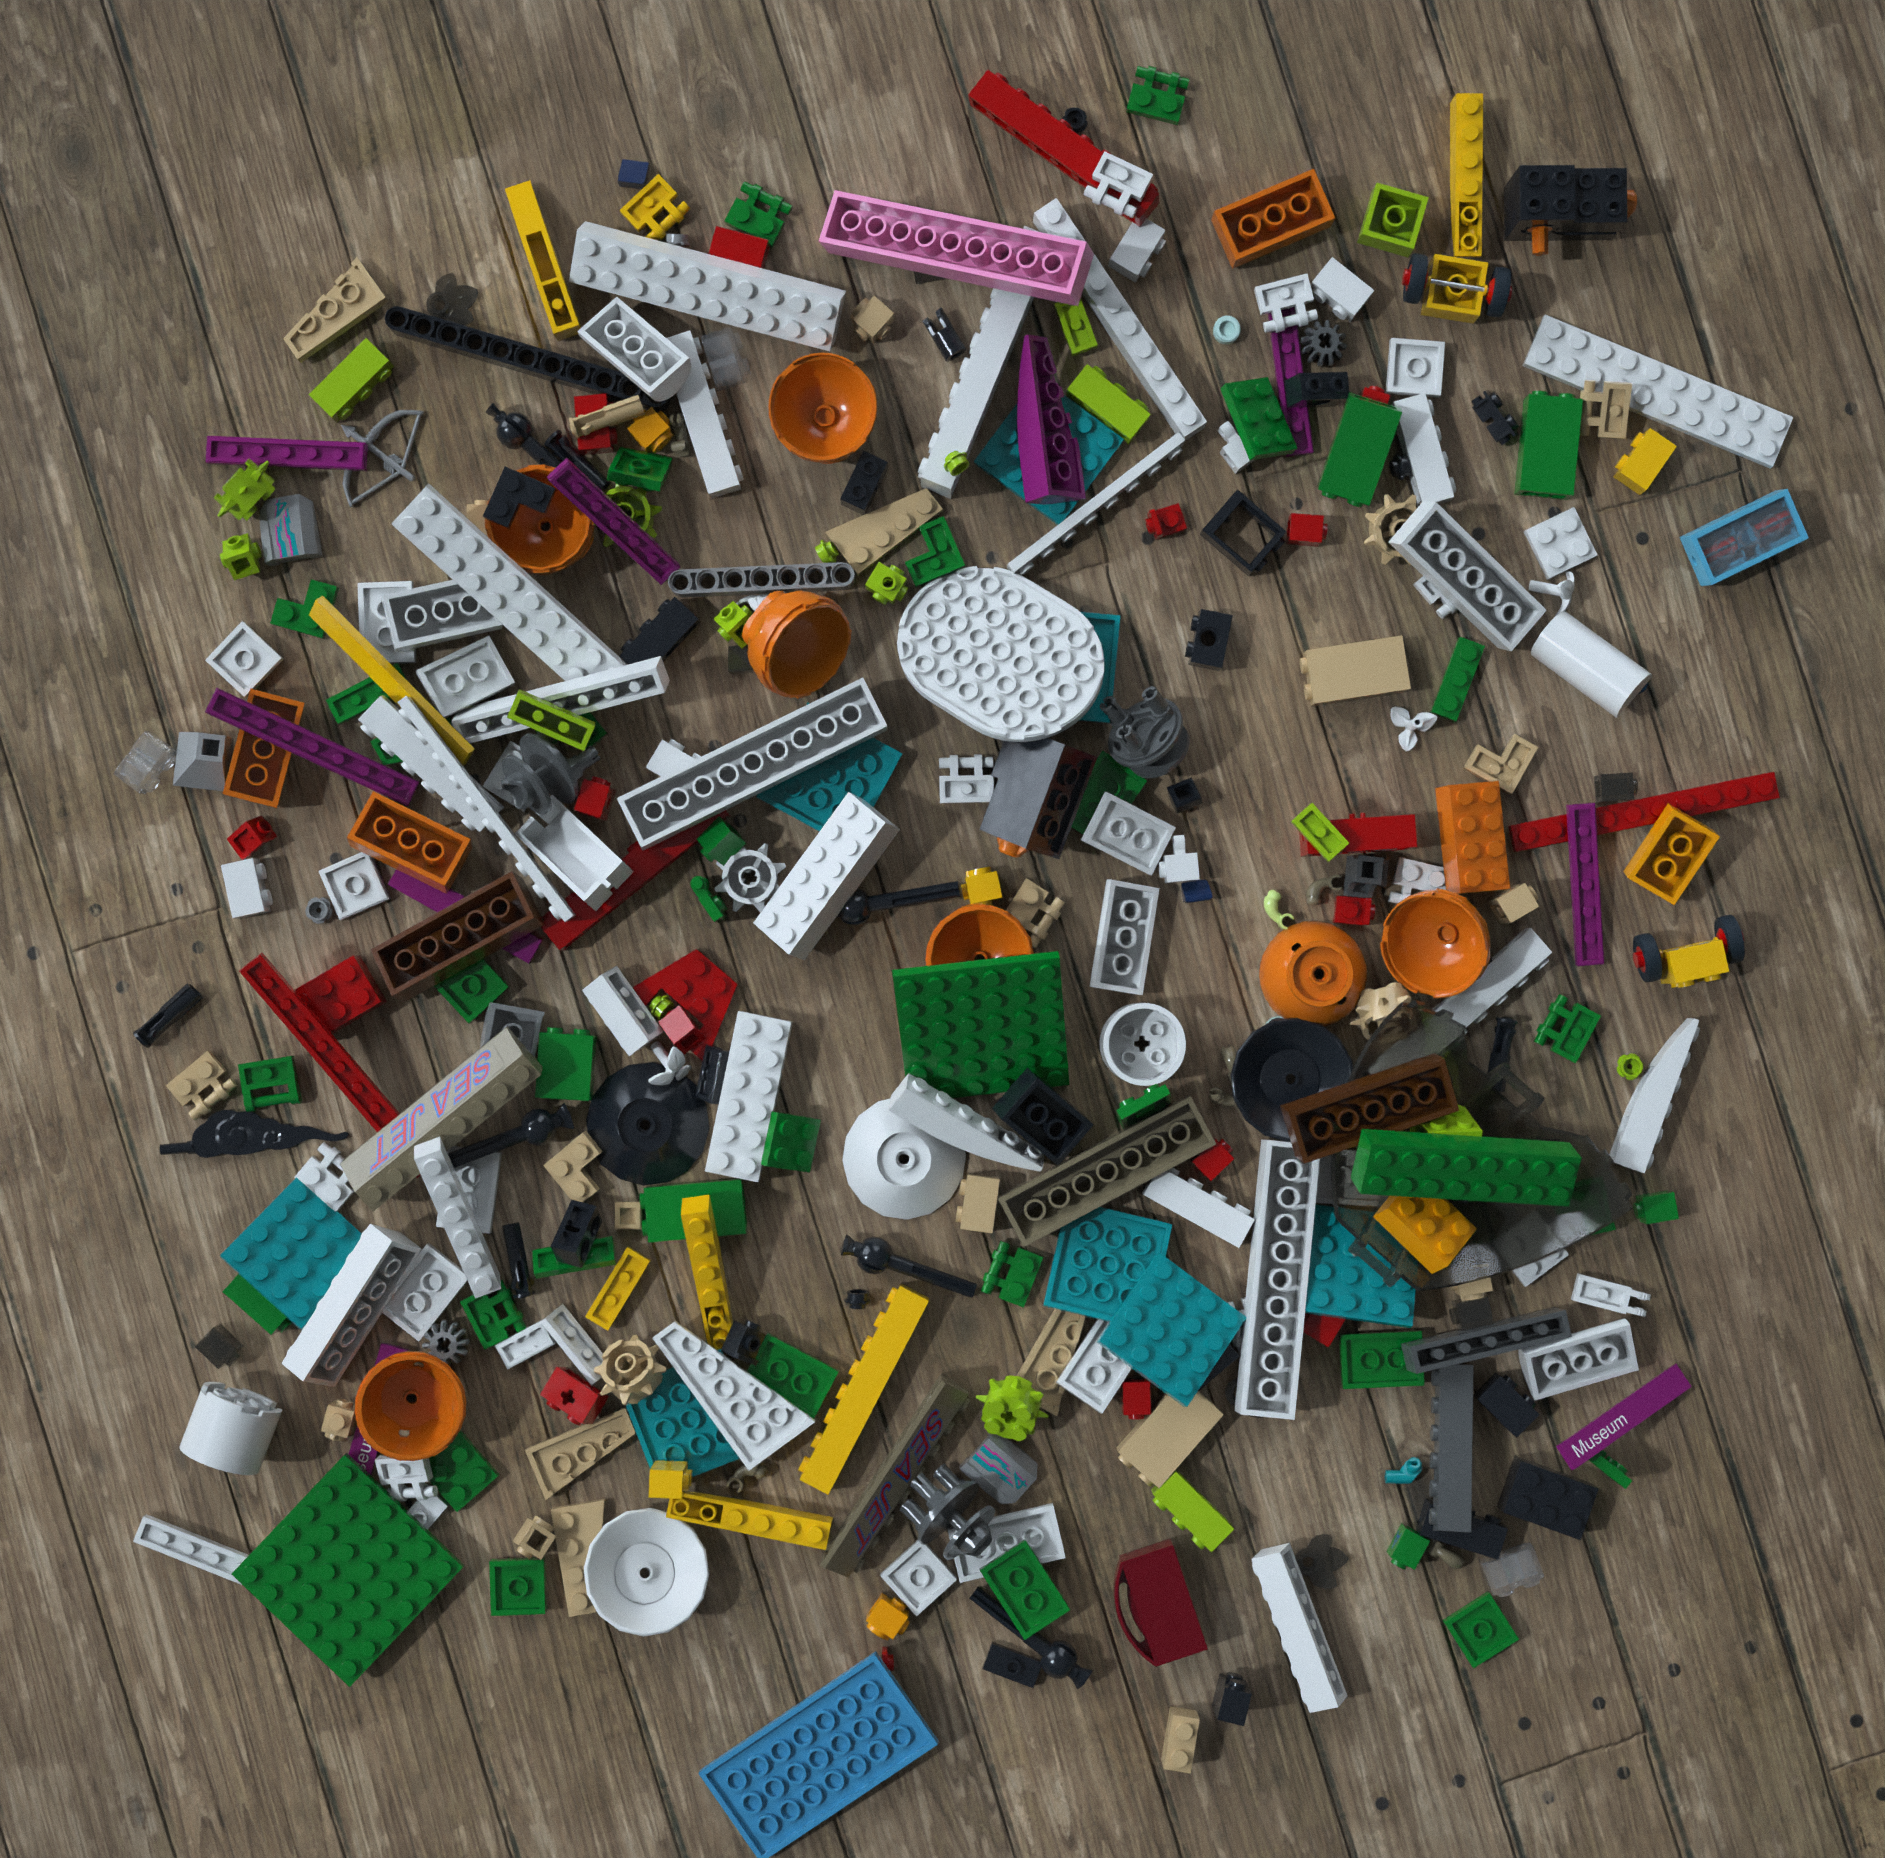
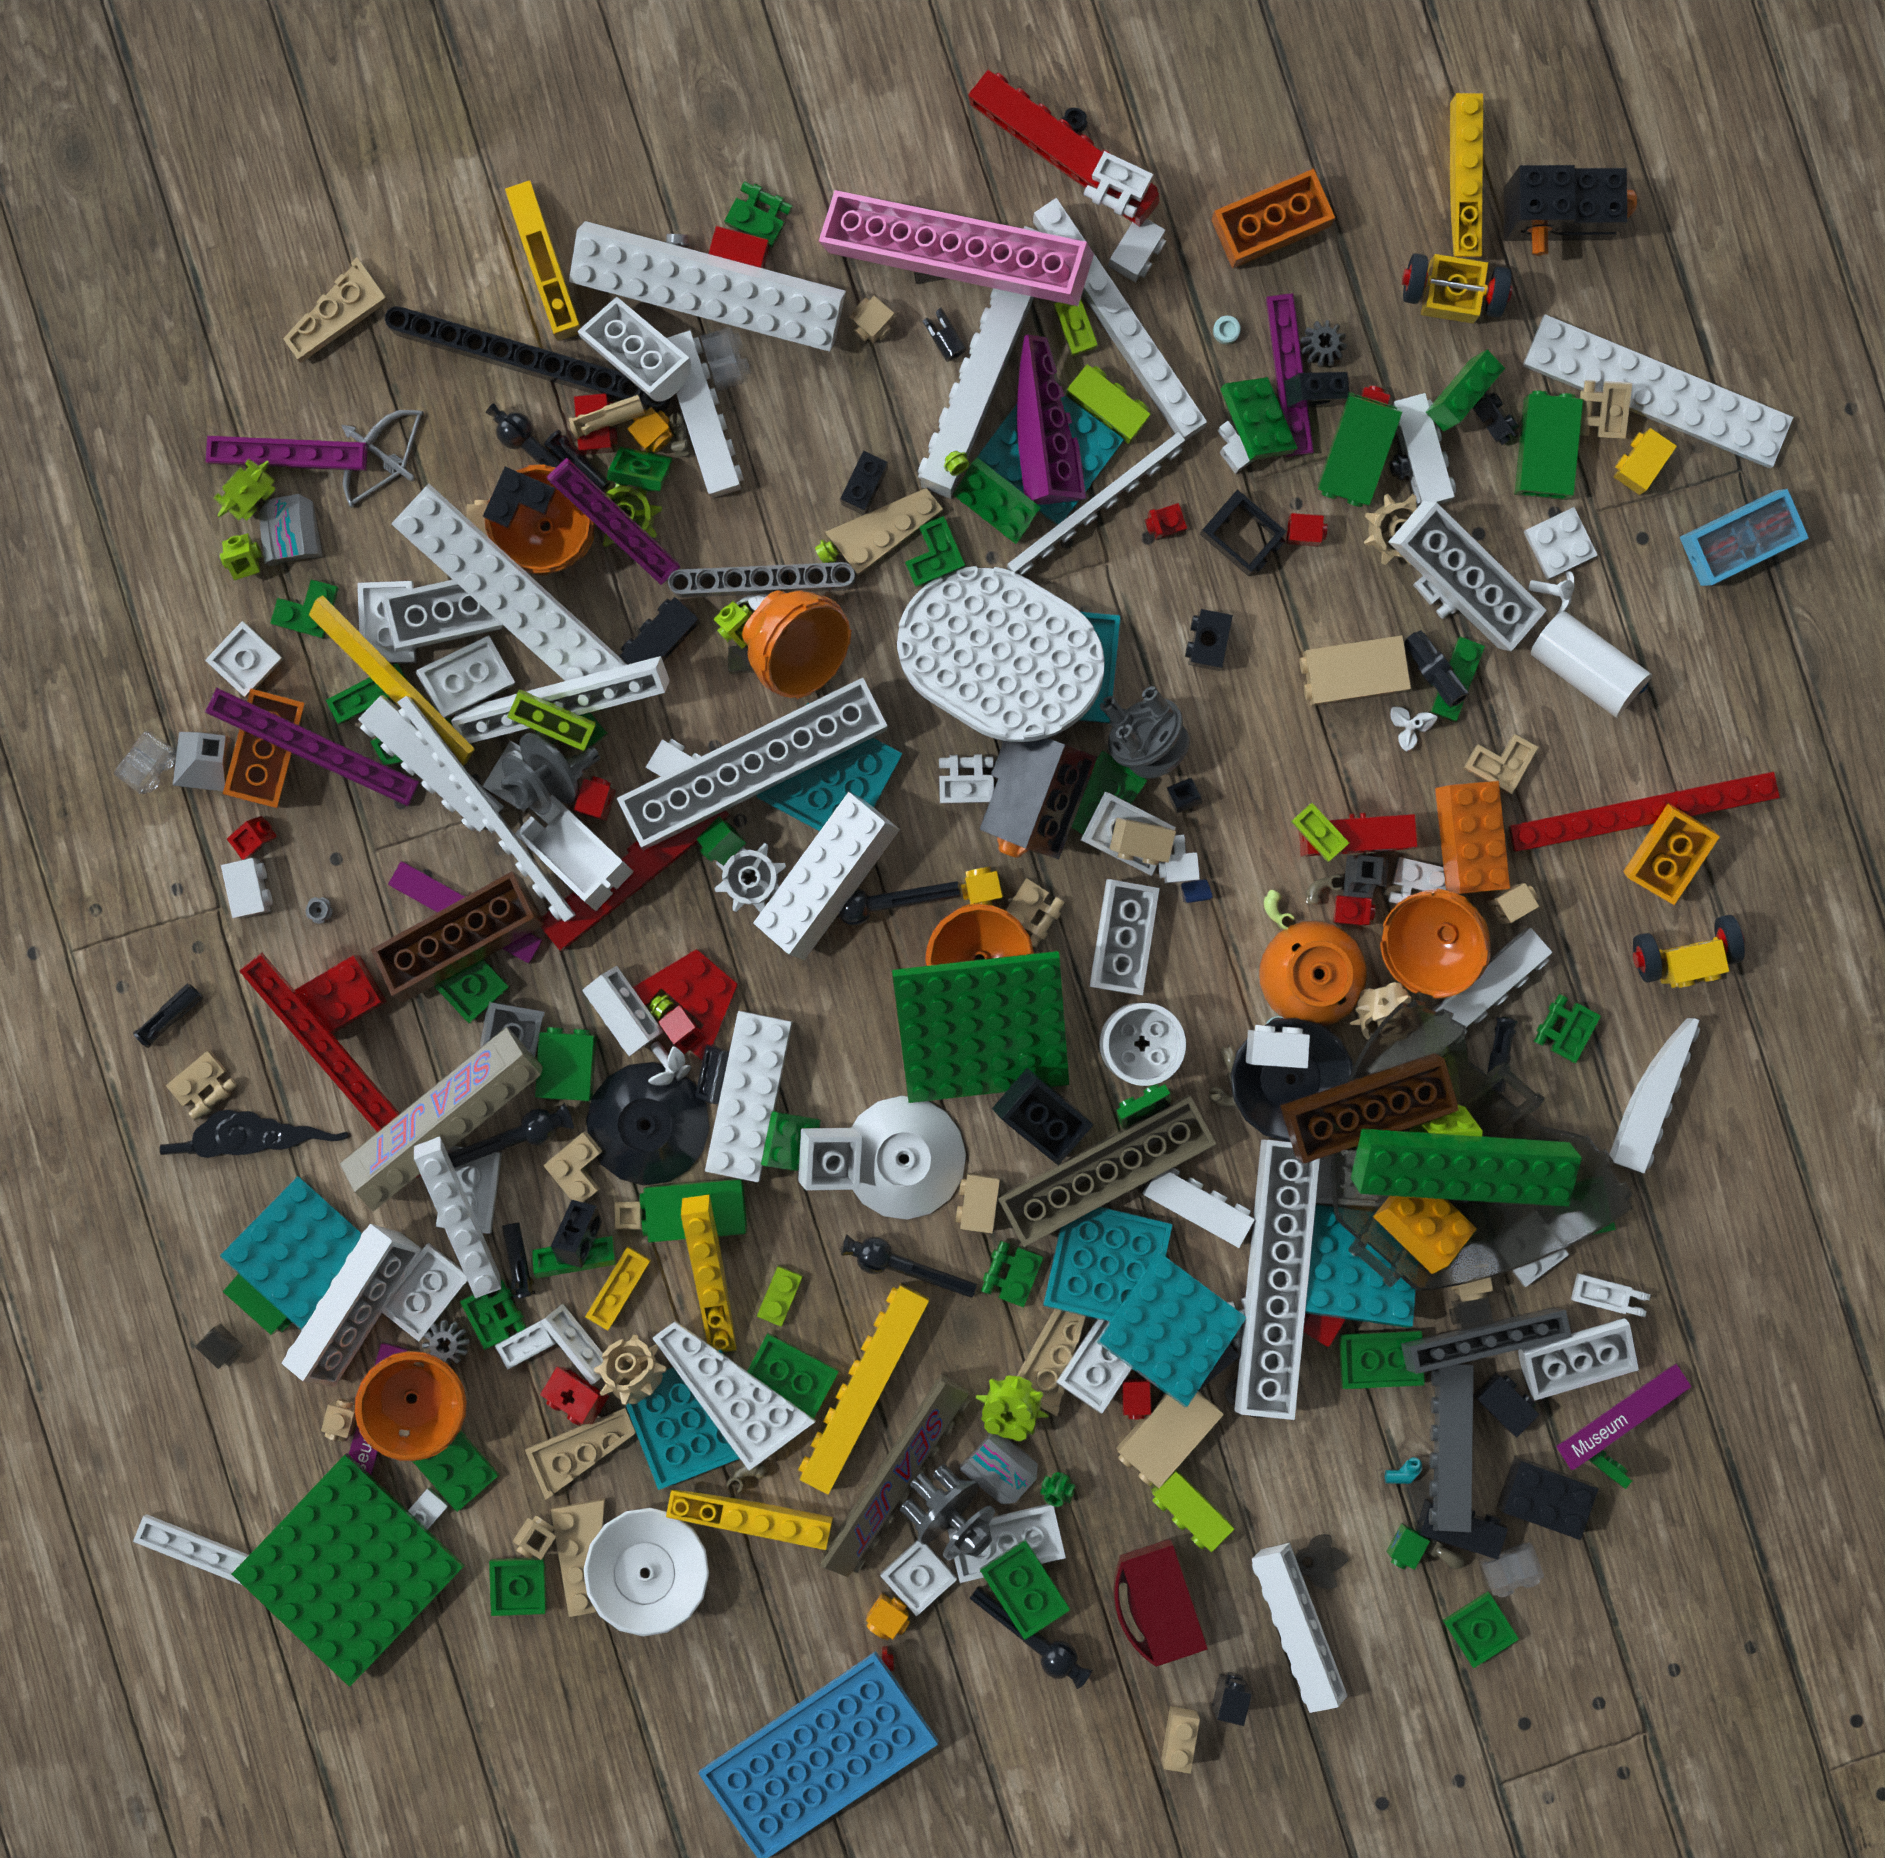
(230, 1429): white brick -> none
(268, 1074): green plate -> none
(323, 1181): white plate -> none
(352, 381): lime brick -> none
(354, 885): white tile -> none
(400, 1472): white plate -> none
(409, 842): orange brick -> none
(456, 299): clear smoke plate -> none
(633, 174): dark blue slope -> none
(649, 203): yellow plate -> none
(669, 1479): yellow brick -> none
(713, 904): green plate -> none
(744, 1341): black brick -> none
(779, 1296): none -> lime plate
(822, 407): orange rock -> none
(830, 1158): none -> white brick
(857, 1298): black plate -> none
(883, 575): lime brick -> none
(960, 1125): white slope -> none
(996, 500): none -> green plate
(1012, 1664): black plate -> none
(1057, 1489): none -> green gear
(1142, 840): none -> tan brick
(1154, 102): green plate -> none
(1213, 1159): red brick -> none
(1274, 1048): none -> white brick
(1284, 295): white plate -> none
(1340, 290): white brick -> none
(1392, 220): lime brick -> none
(1415, 367): white plate -> none
(1436, 669): none -> black piece
(1465, 390): none -> green brick
(1585, 884): magenta tile -> none
(1615, 787): clear smoke brick -> none
(1634, 1060): lime plate -> none
(1656, 1207): green brick -> none

